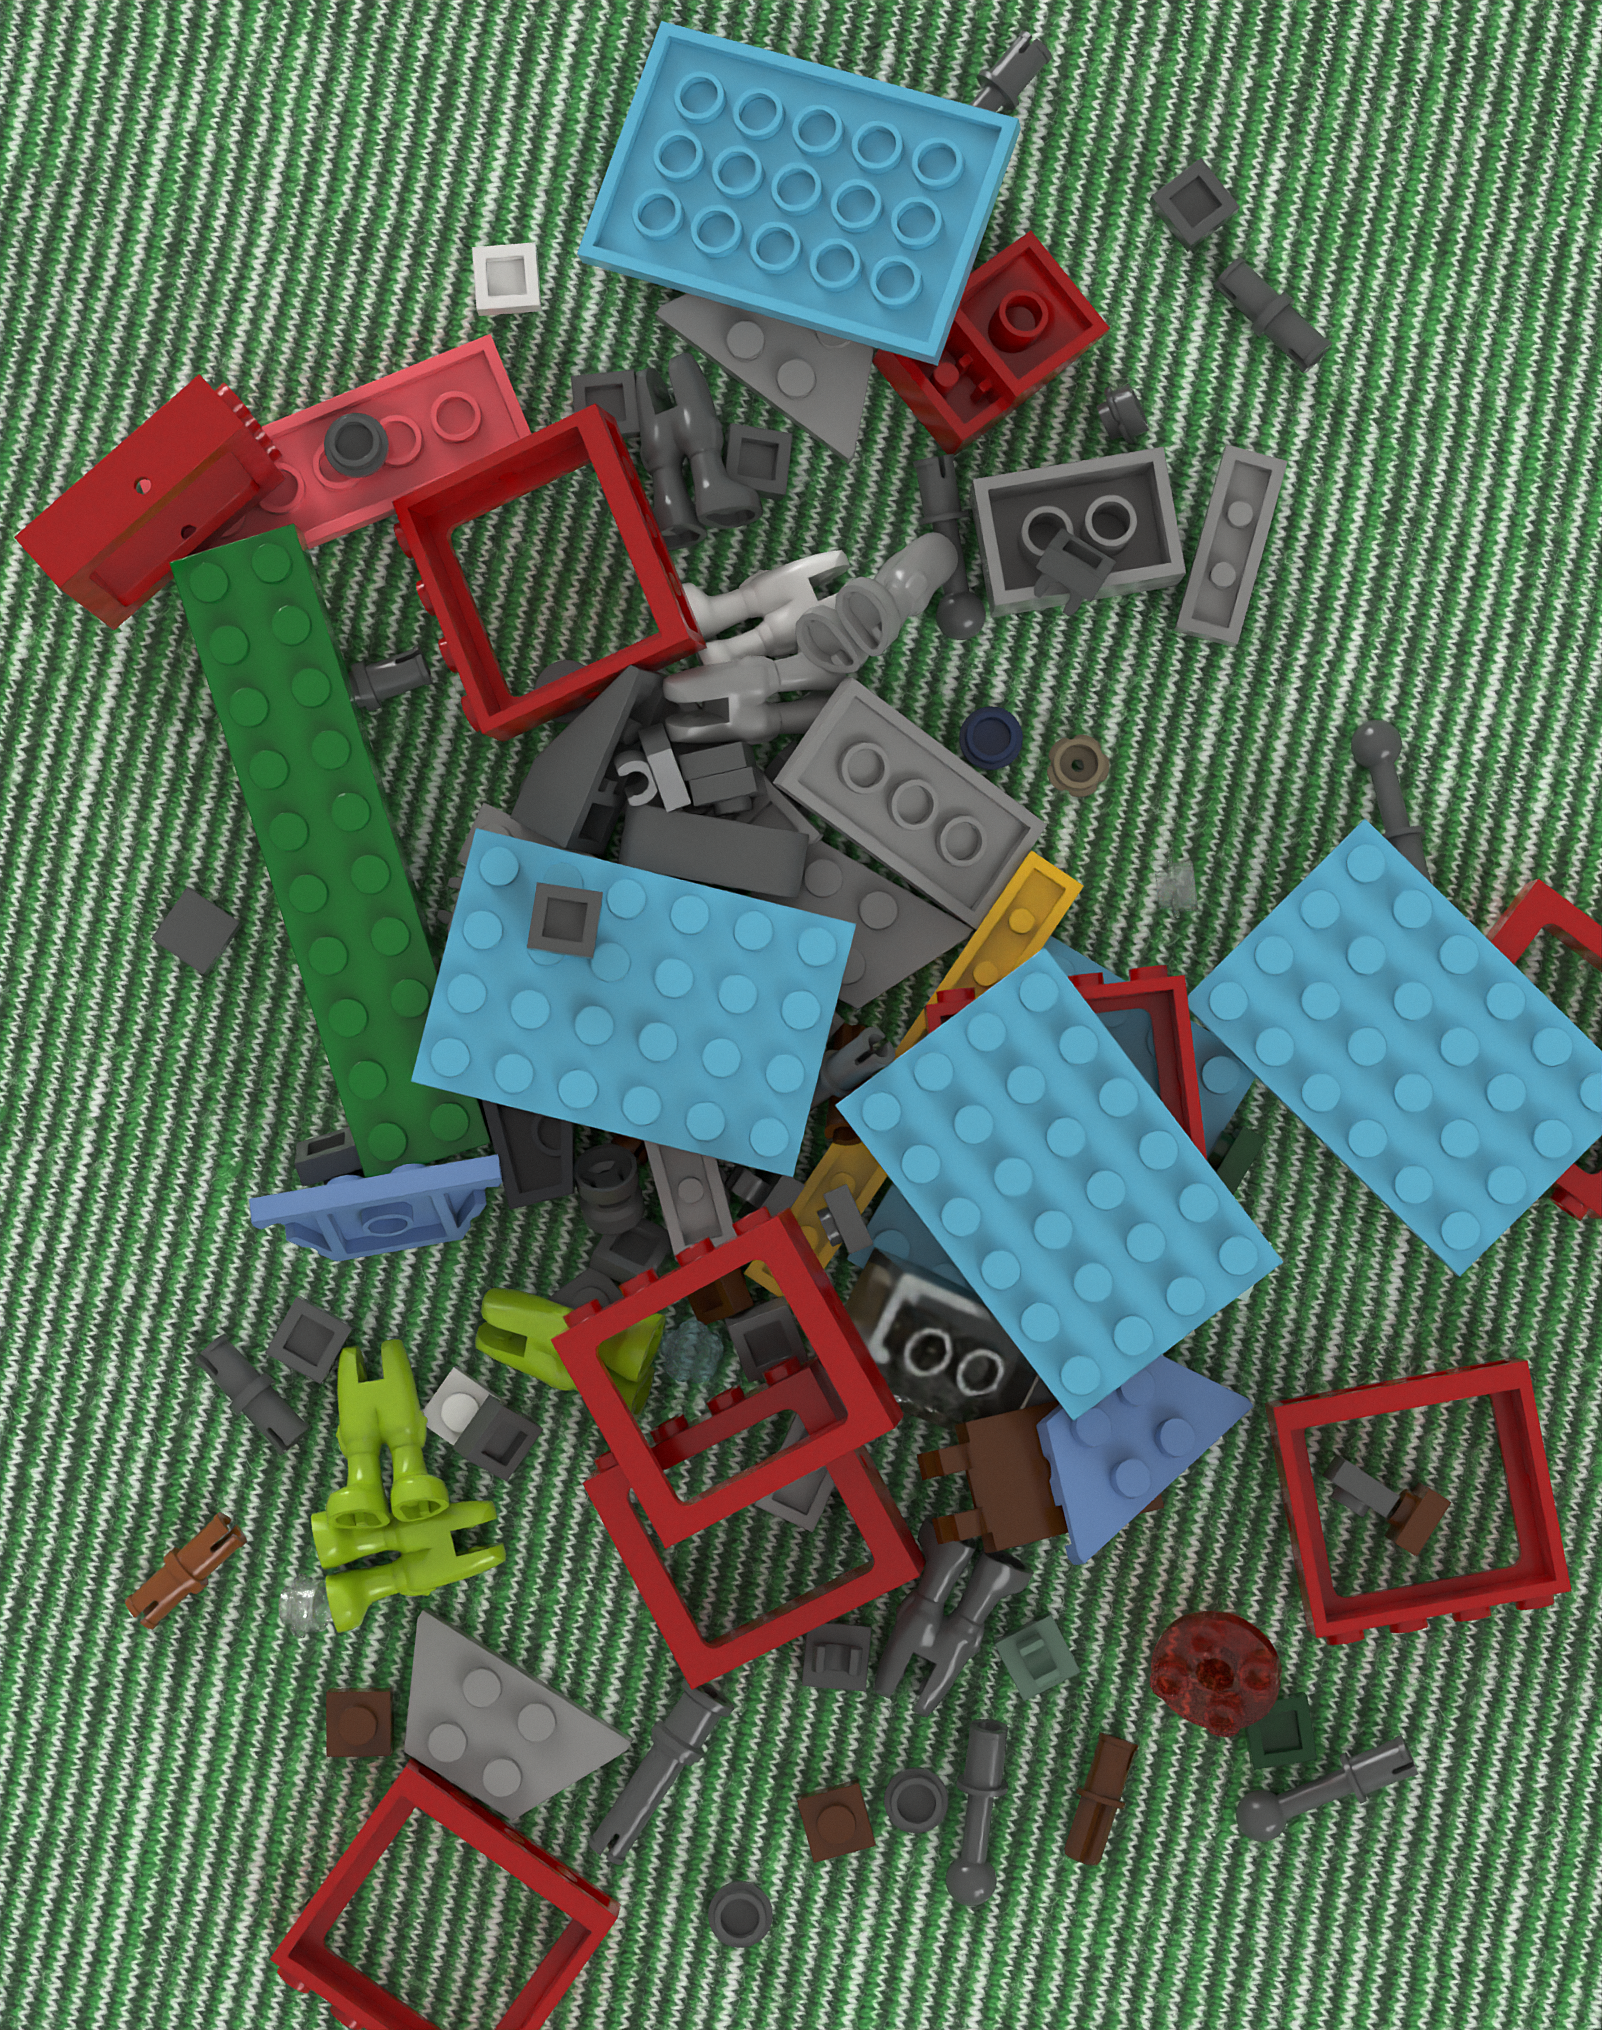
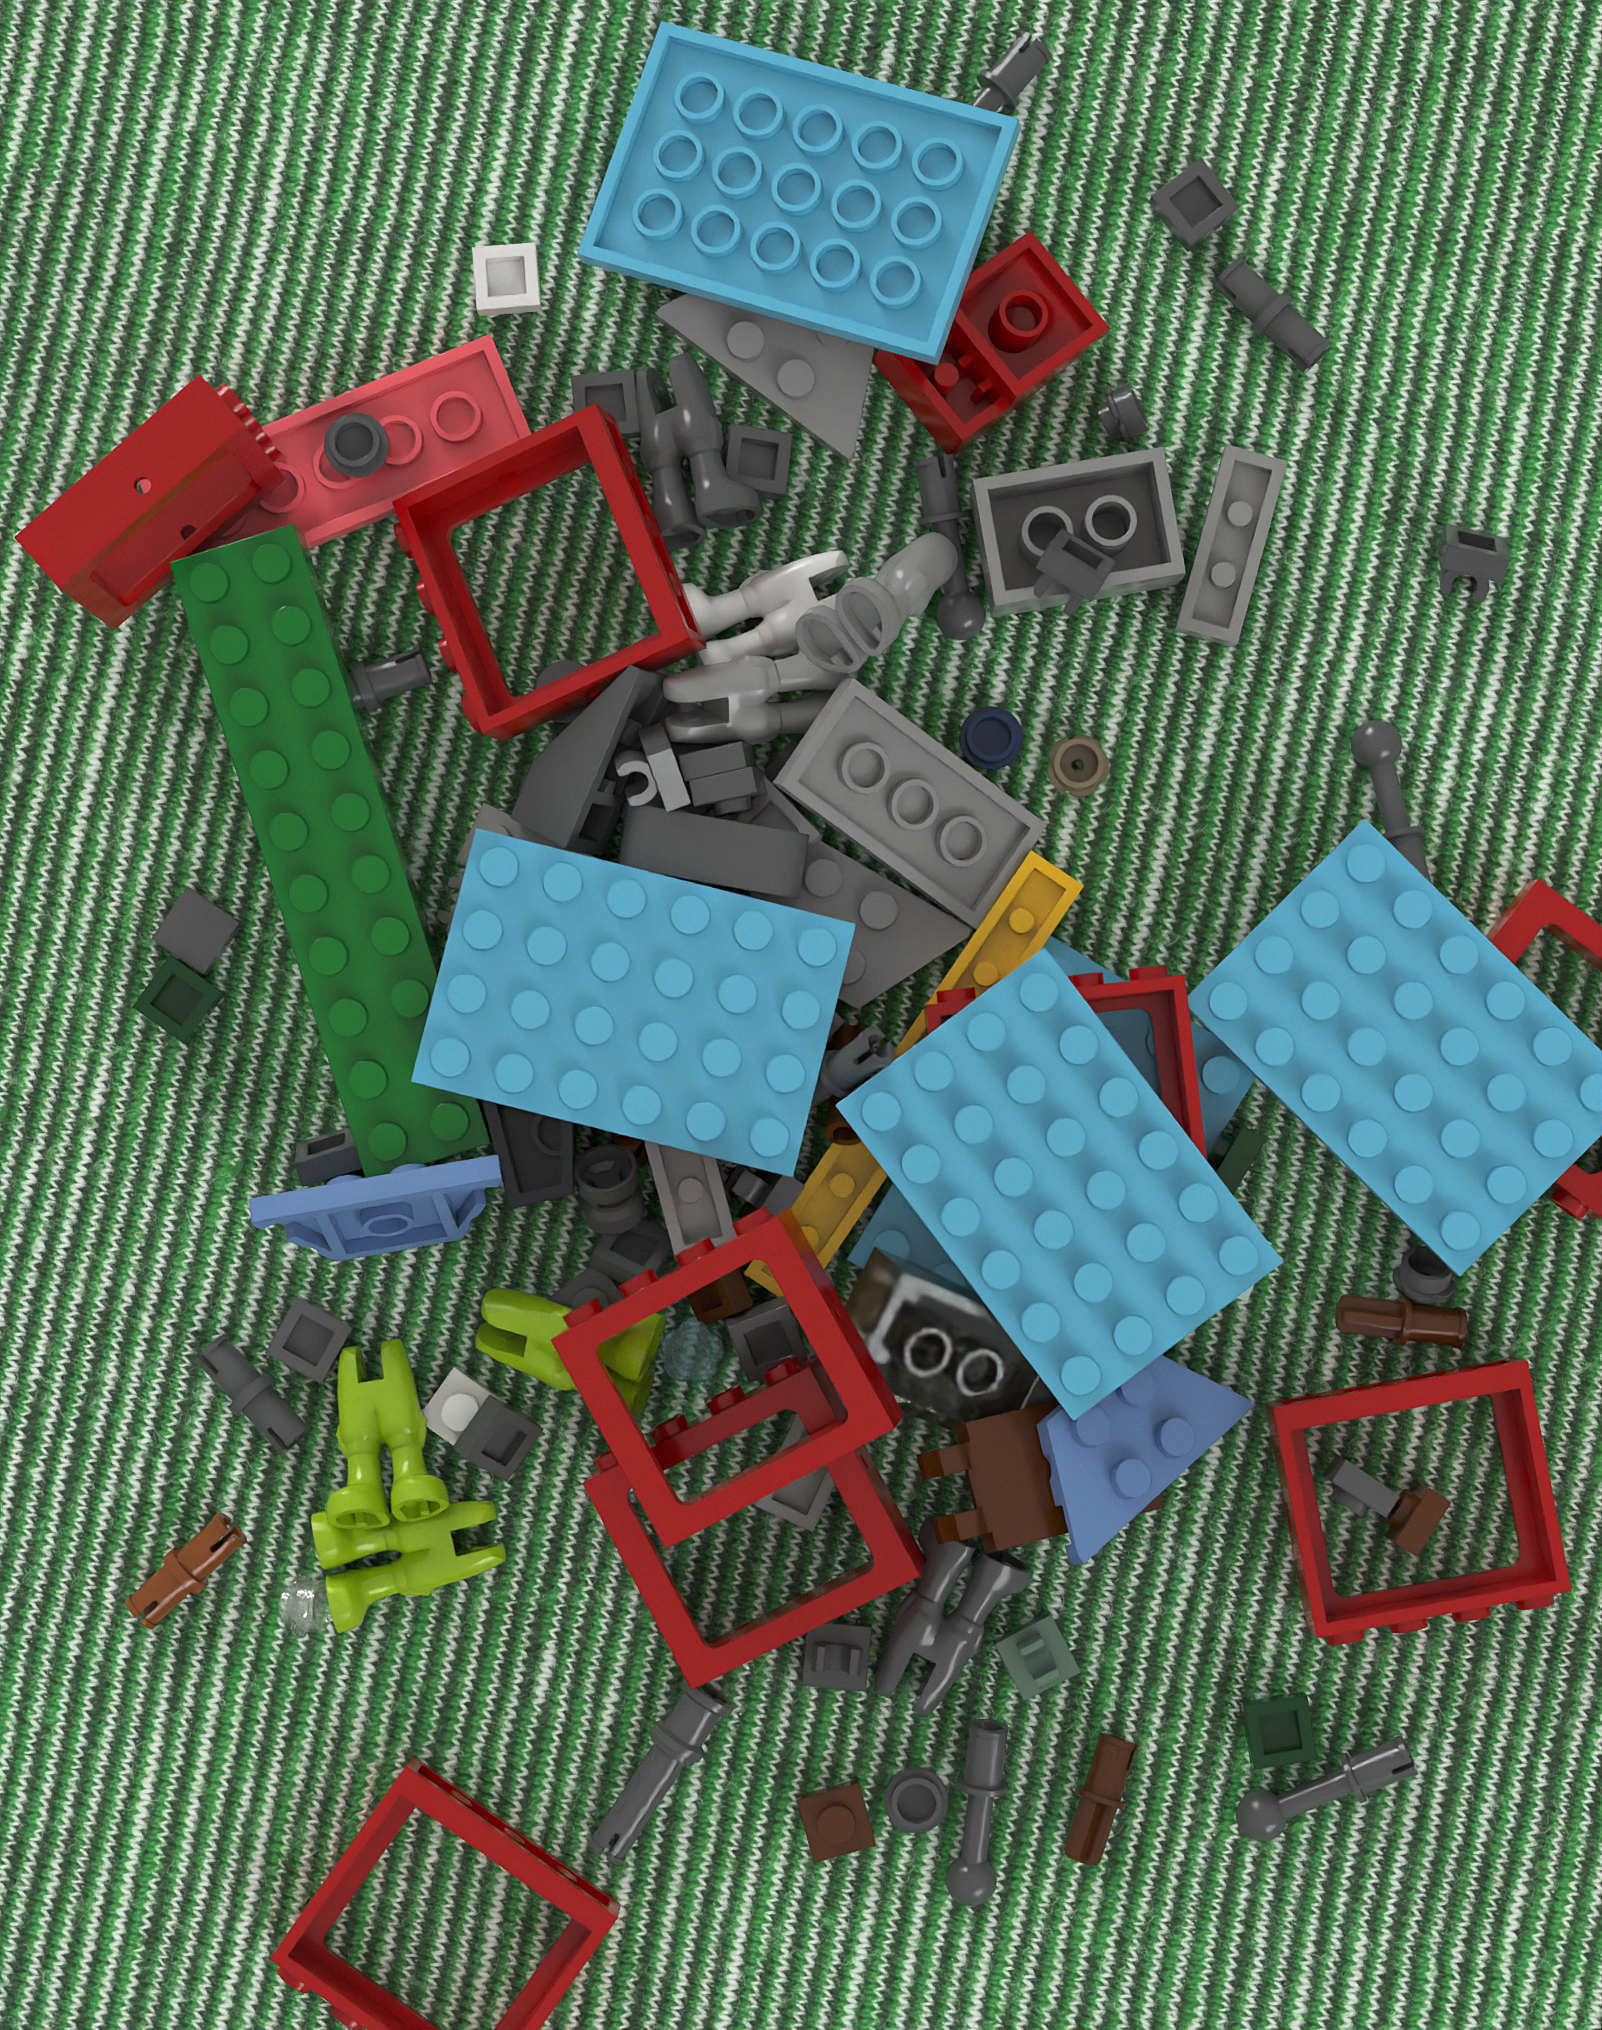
(178, 999): none -> dark green plate
(359, 1722): reddish brown plate -> none
(496, 1723): light grey wing -> none
(565, 920): dark grey plate -> none
(740, 1914): dark grey plate -> none
(843, 1220): dark grey plate -> none
(1177, 887): clear plate -> none
(1216, 1671): clear red plate -> none
(1401, 1320): none -> reddish brown axle
(1423, 1276): none -> dark grey plate
(1473, 554): none -> dark grey tile

